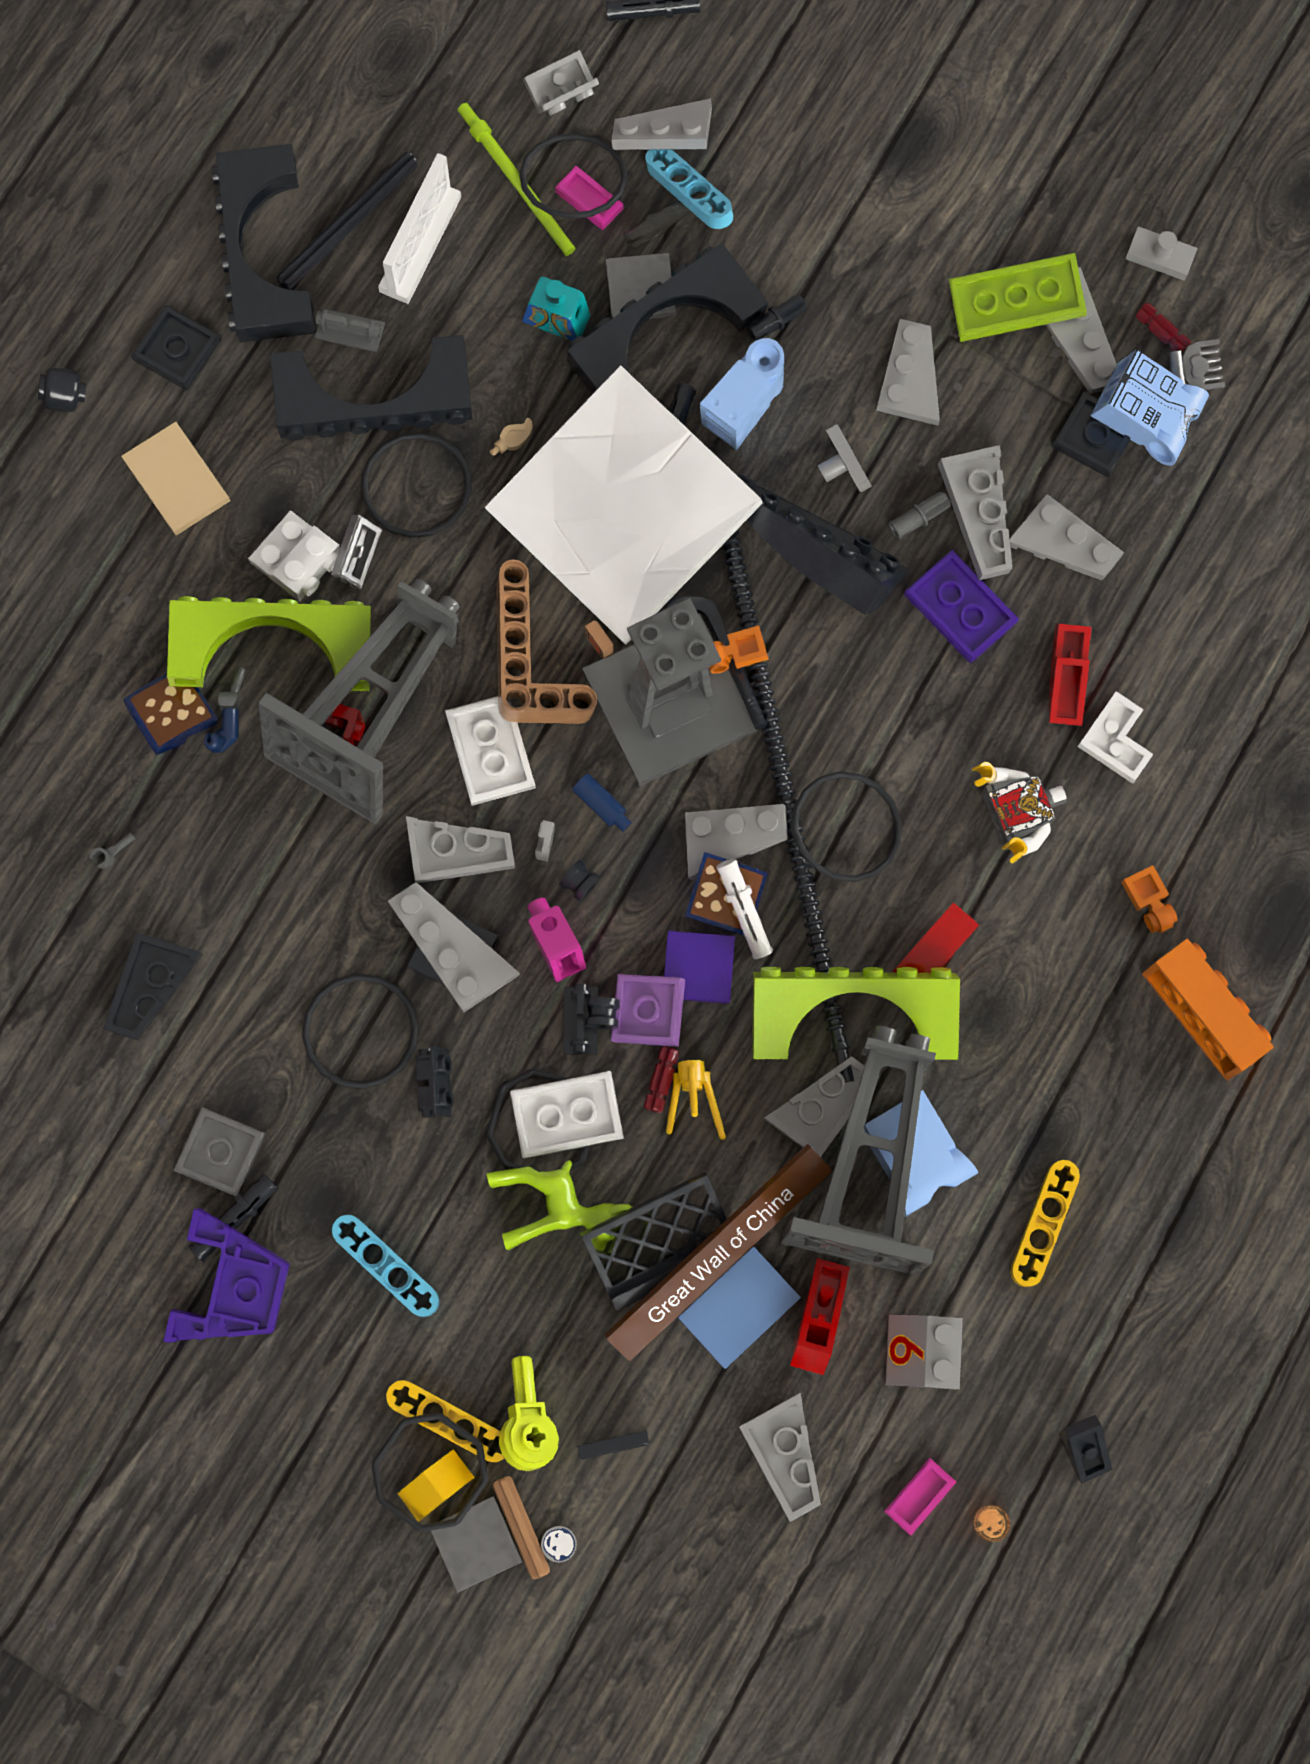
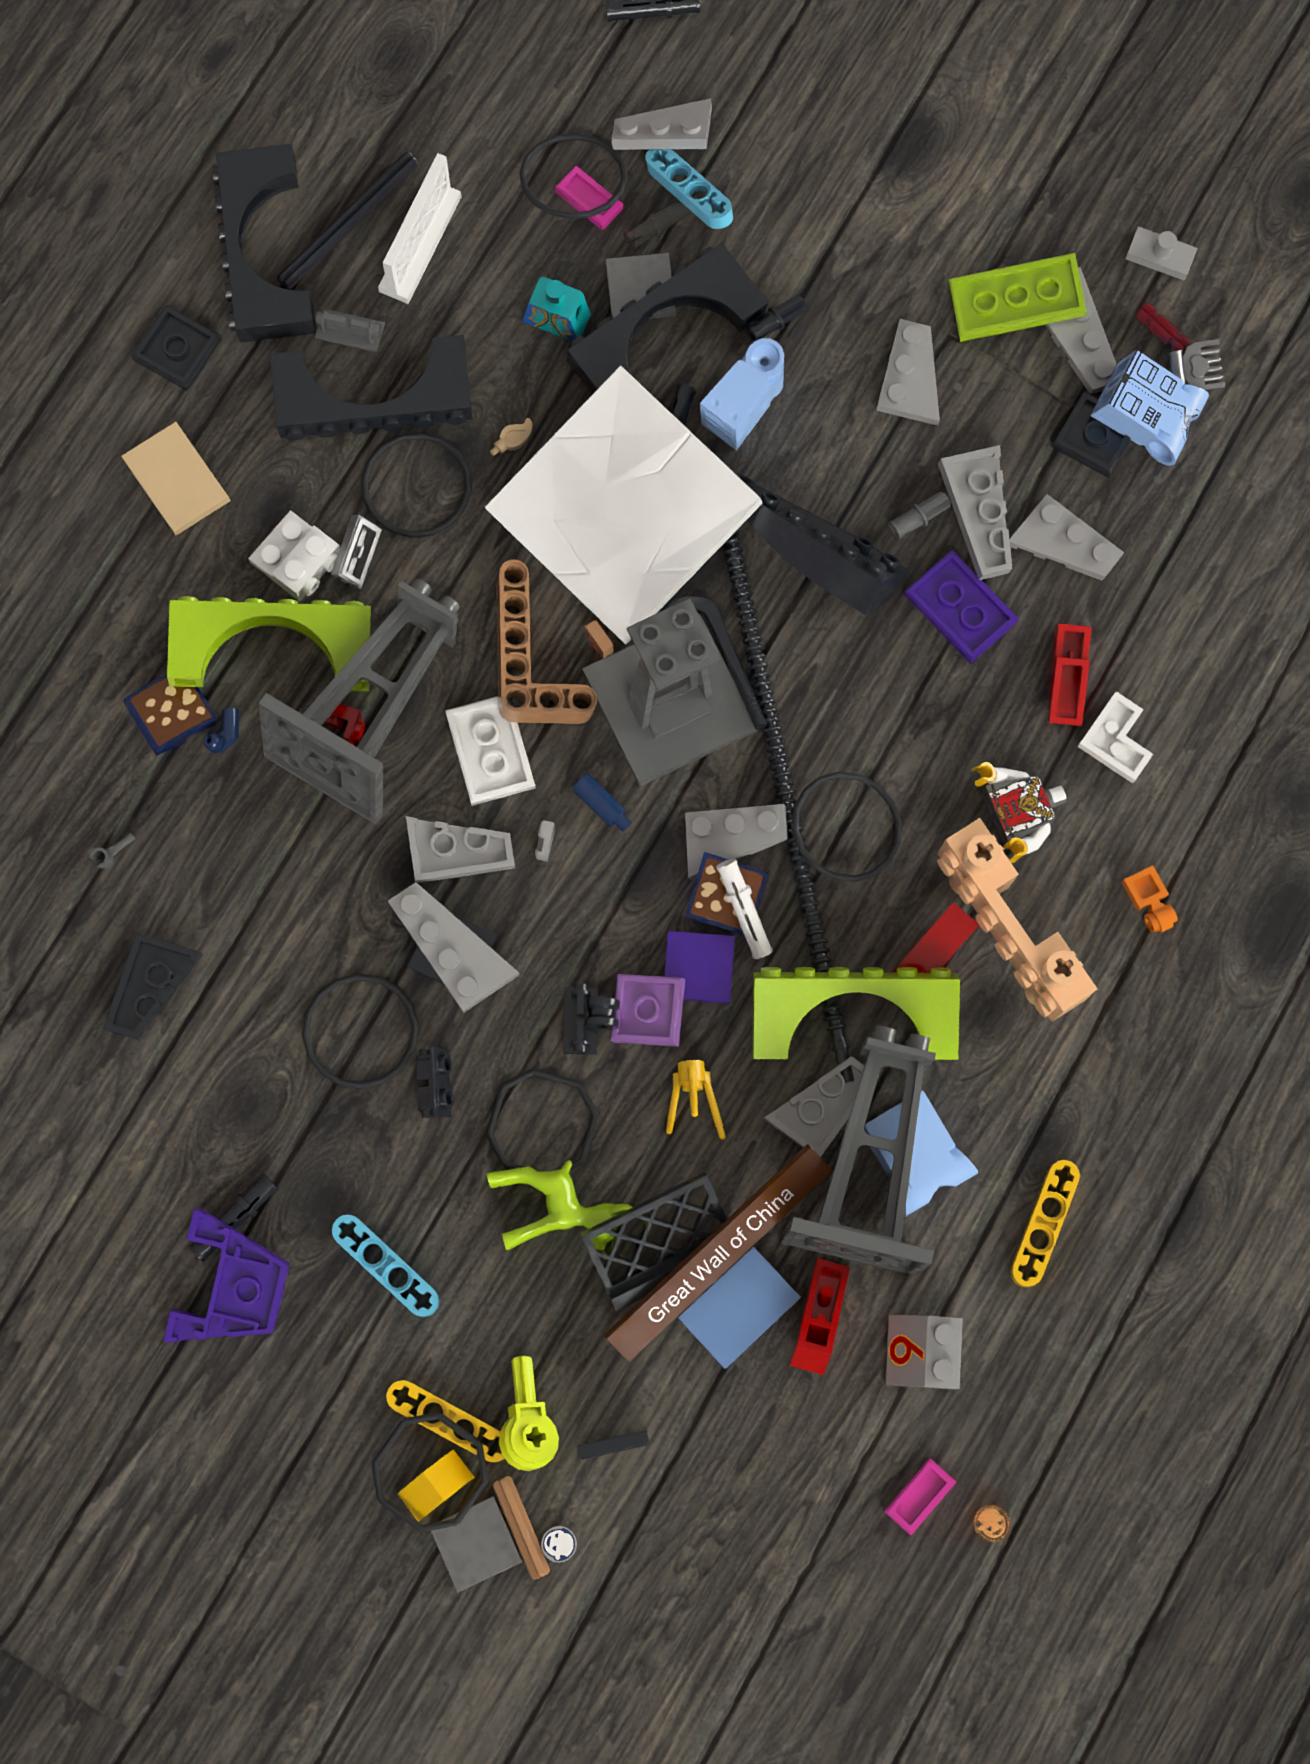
(61, 389): black head -> none
(219, 1152): flat silver tile -> none
(231, 698): dark grey hand -> none
(482, 133): lime bar -> none
(555, 940): dark pink torso -> none
(559, 83): light grey bracket -> none
(567, 1114): white tile -> none
(580, 880): black wheel -> none
(661, 1079): dark red axle -> none
(745, 648): orange plate -> none
(784, 1455): light grey wing -> none
(843, 461): light grey tile -> none
(979, 874): none -> light nougat piece
(1086, 1448): black slope -> none
(1208, 1009): orange brick -> none

